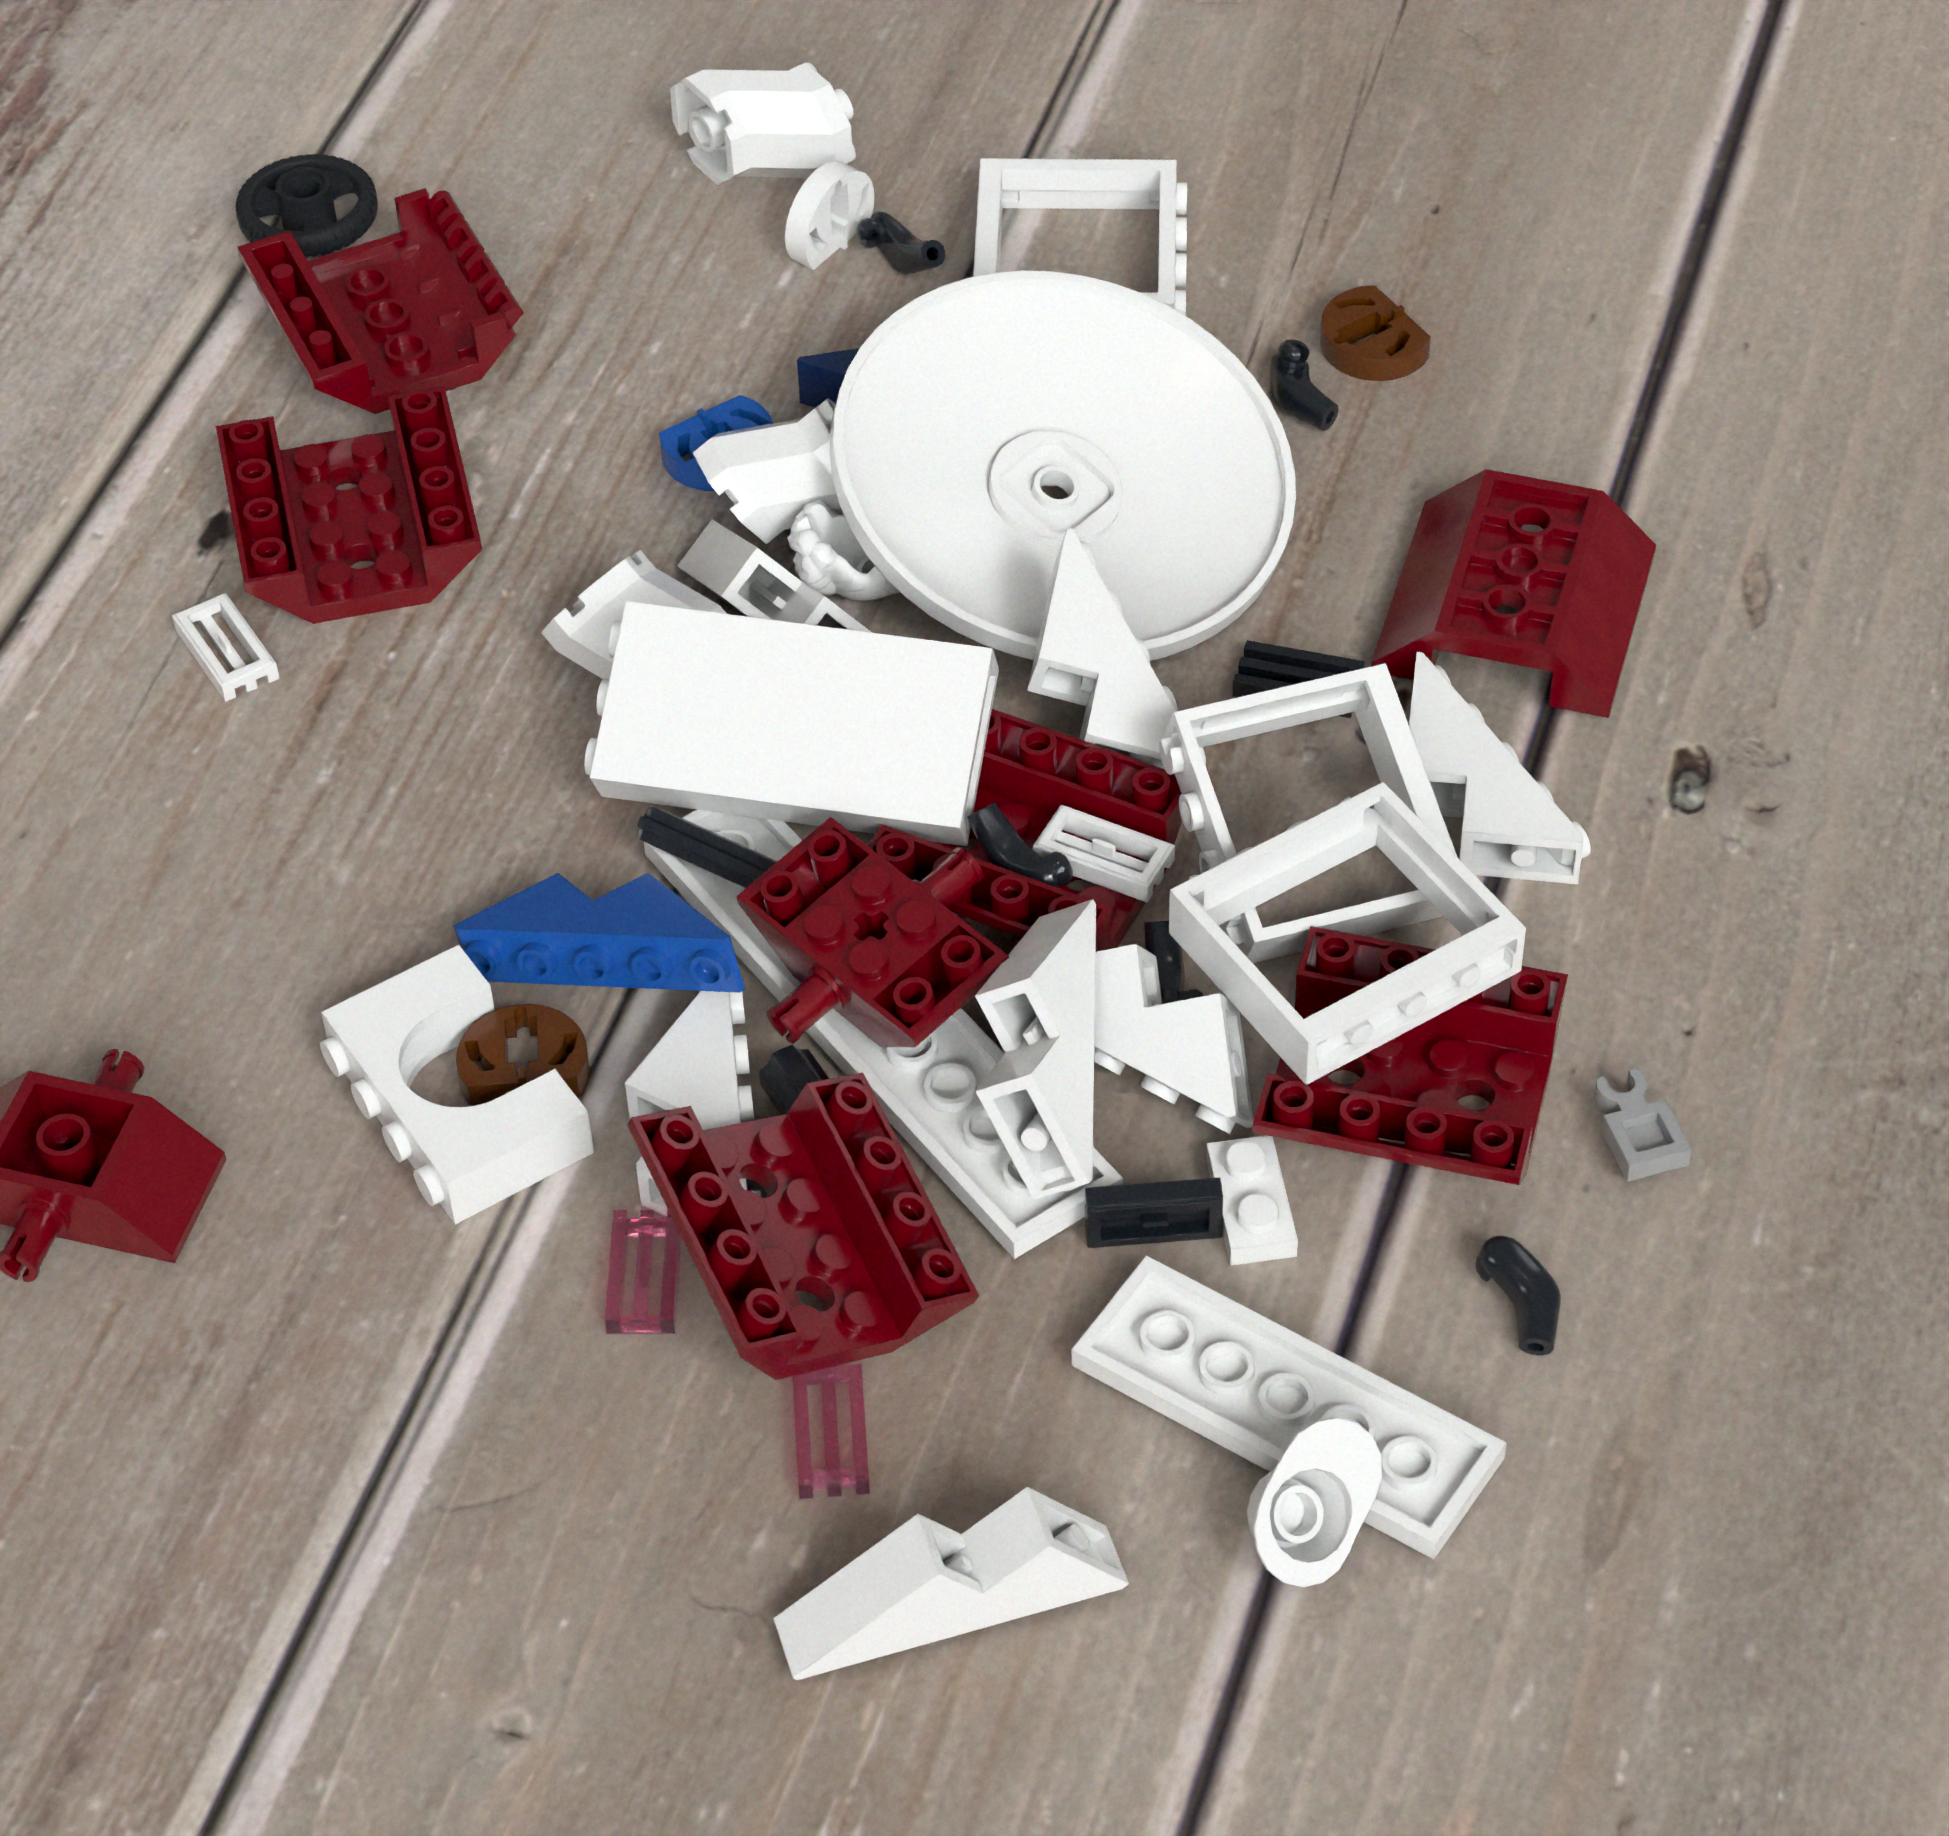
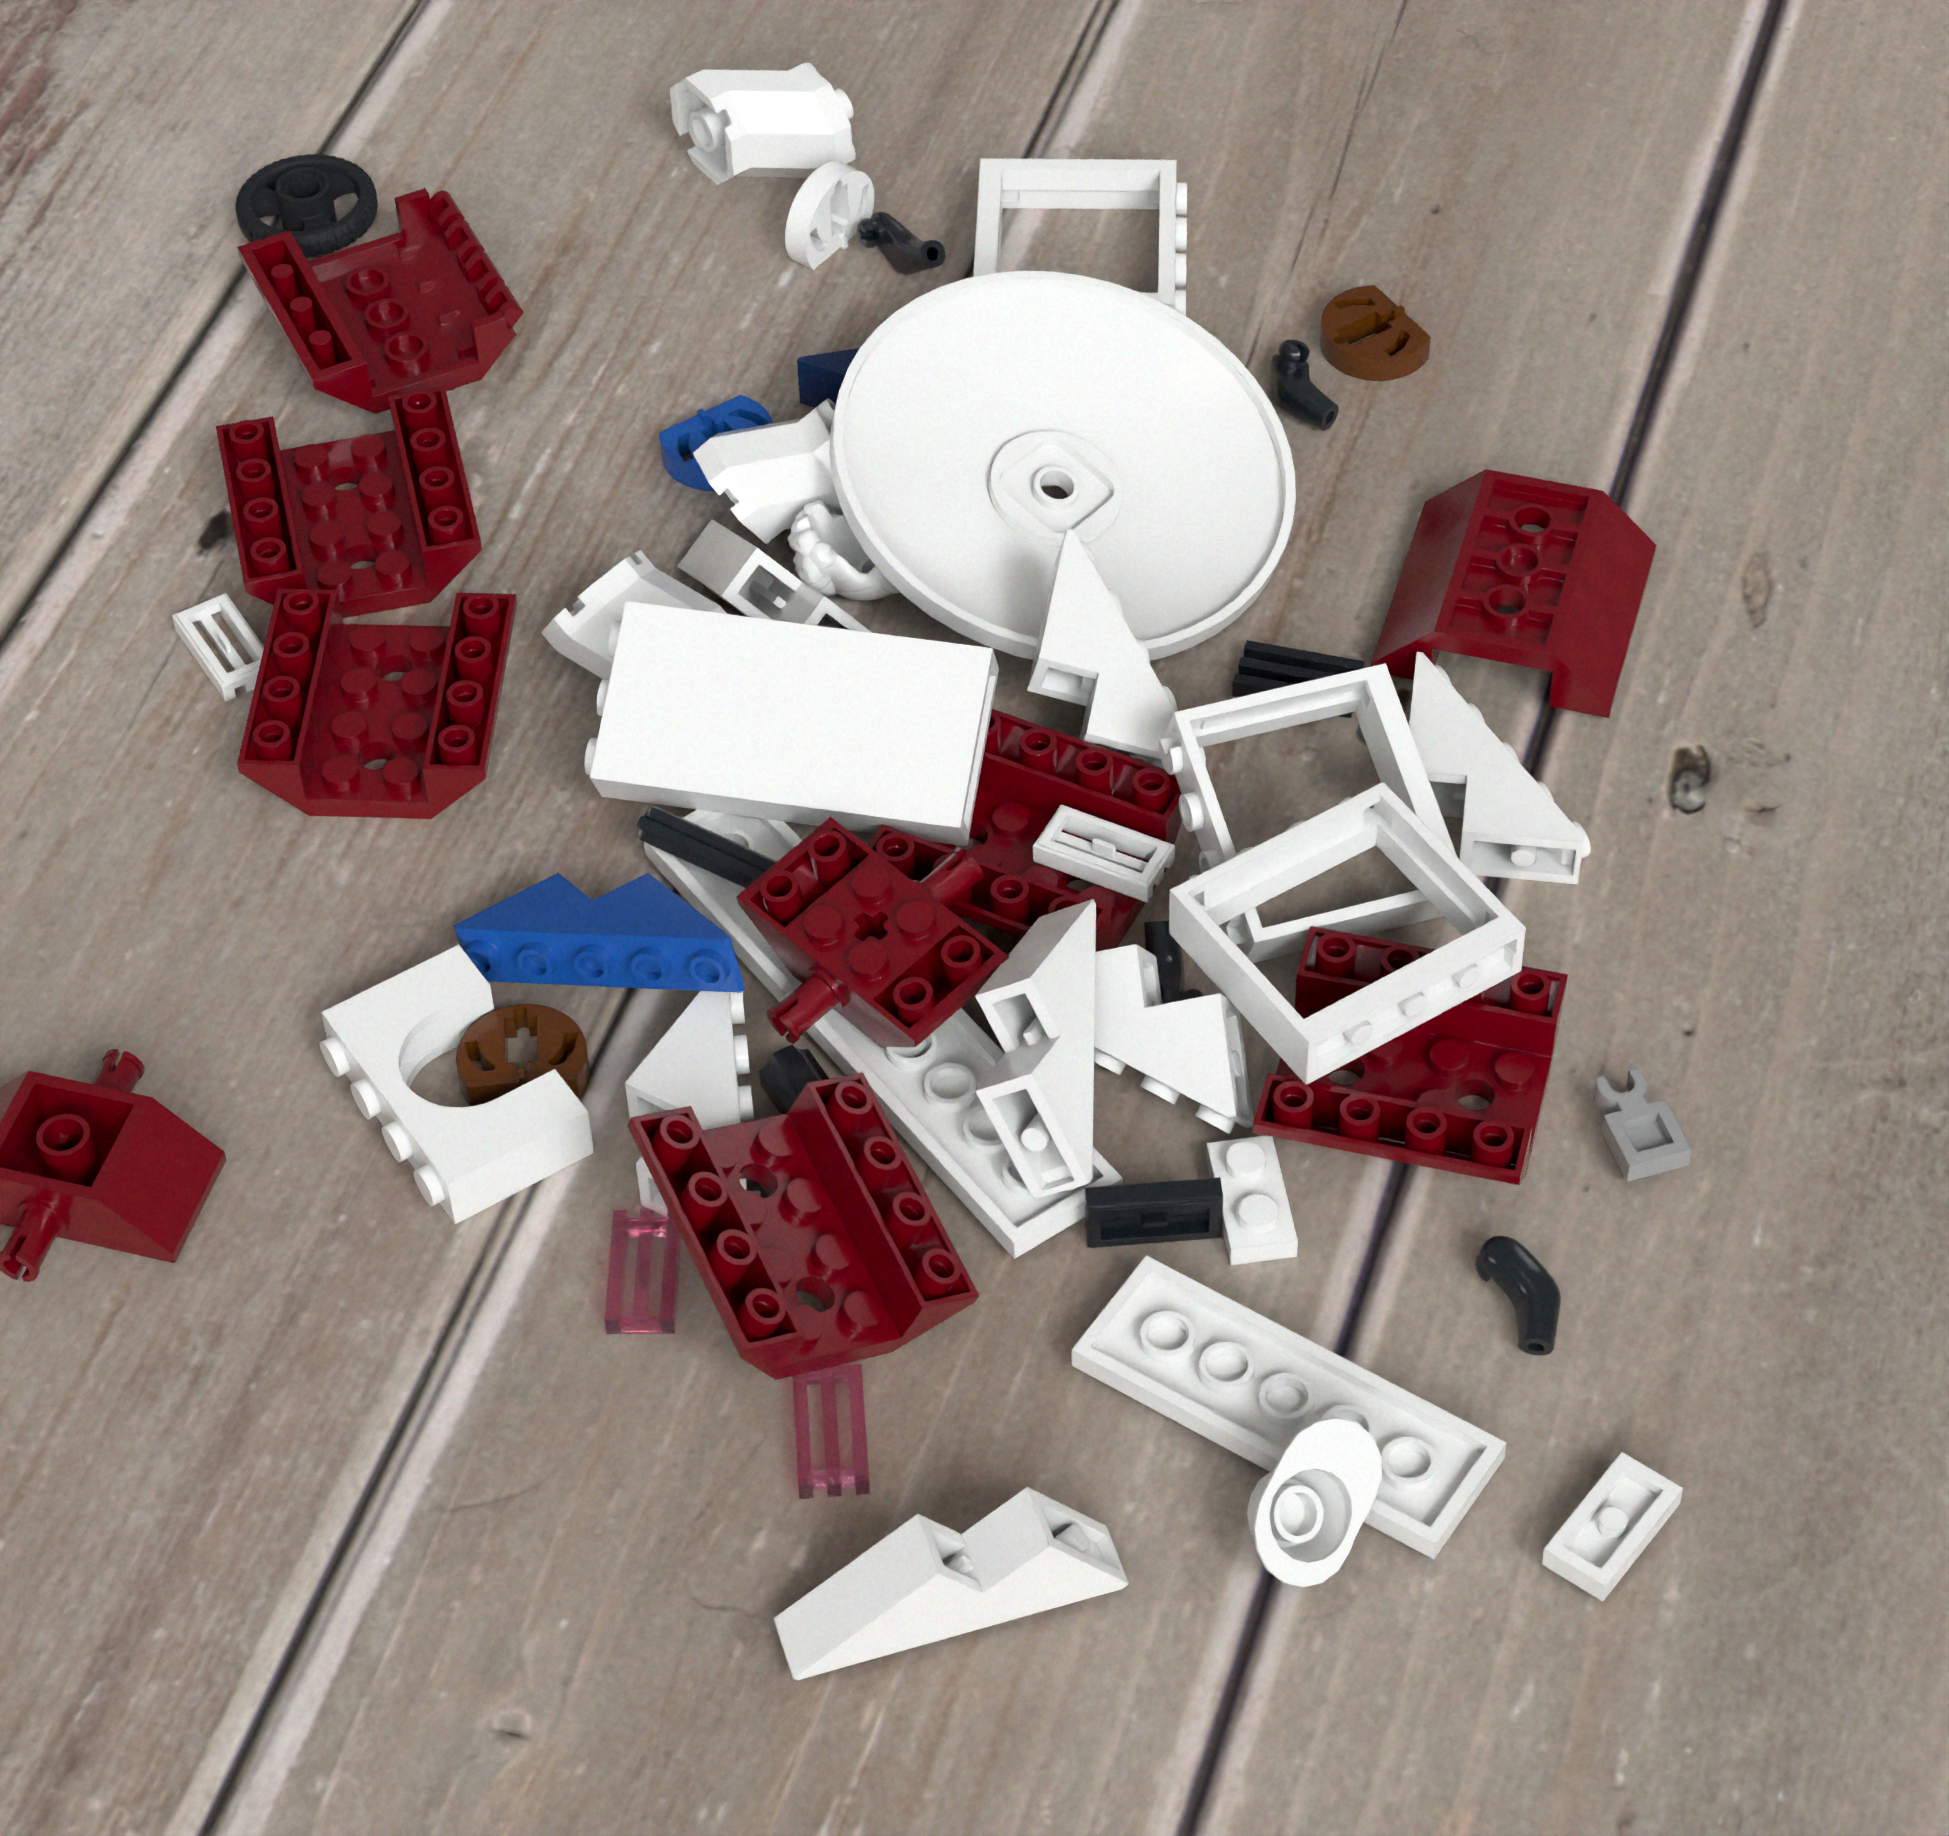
(329, 712): none -> dark red slope
(1008, 850): black arm -> none
(1612, 1526): none -> white plate

